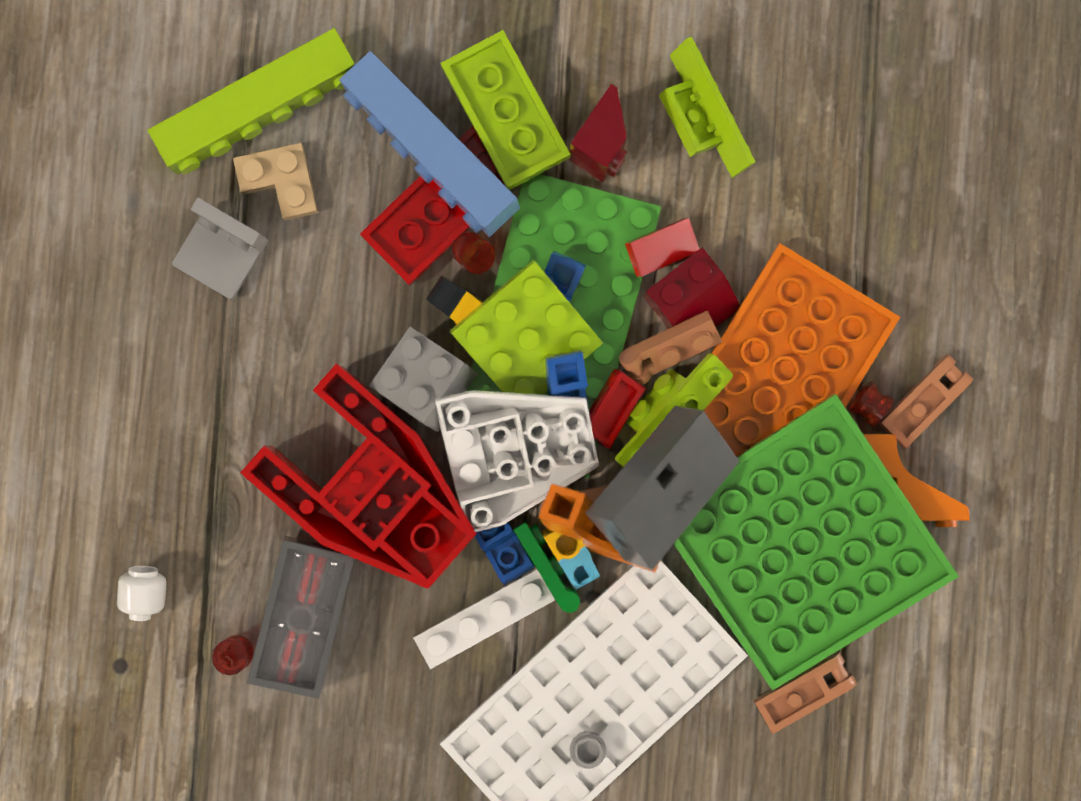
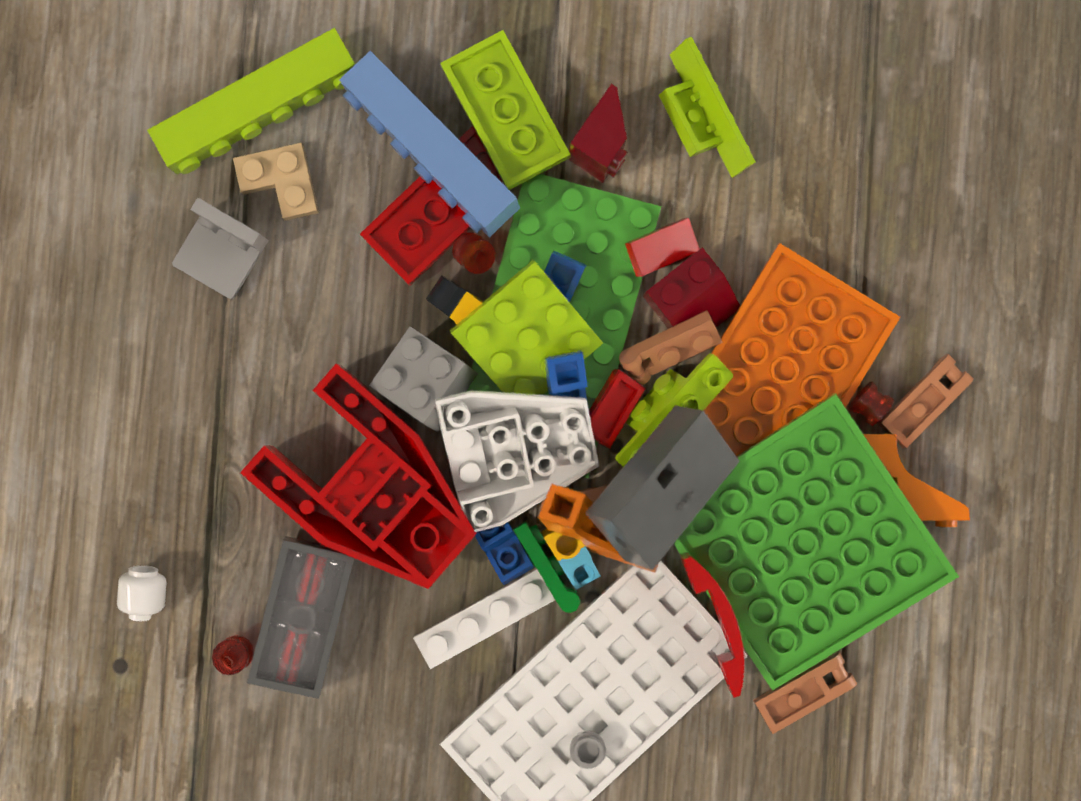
(733, 661): none -> red slope

